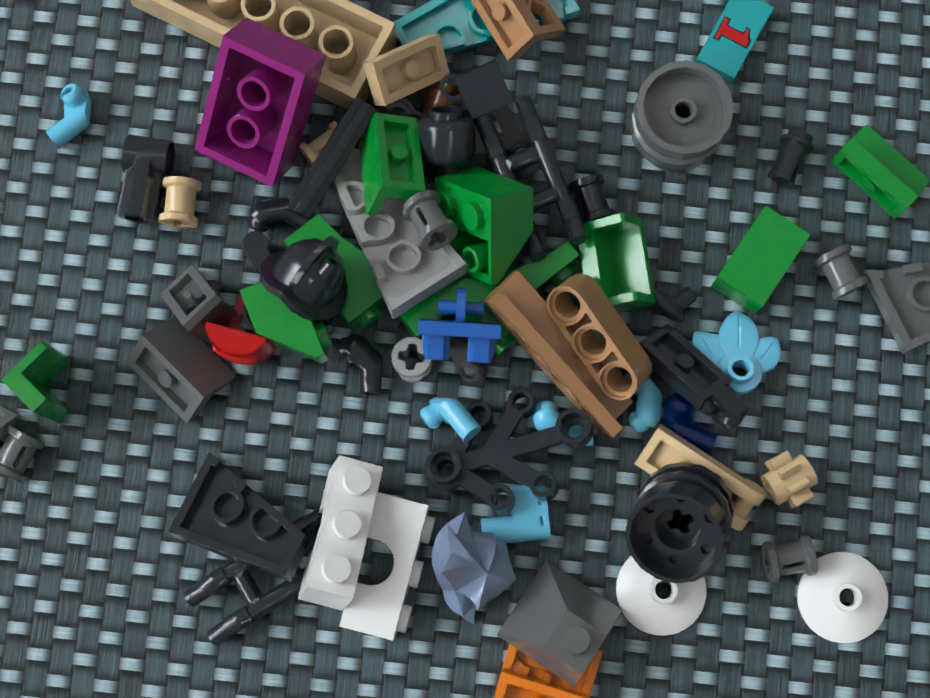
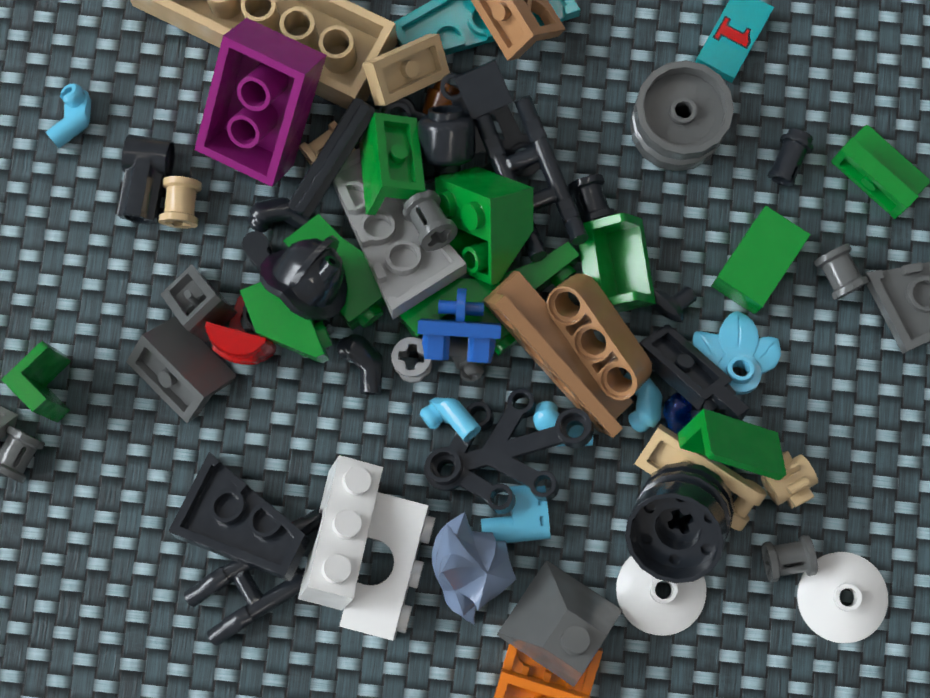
(734, 443): none -> green panel

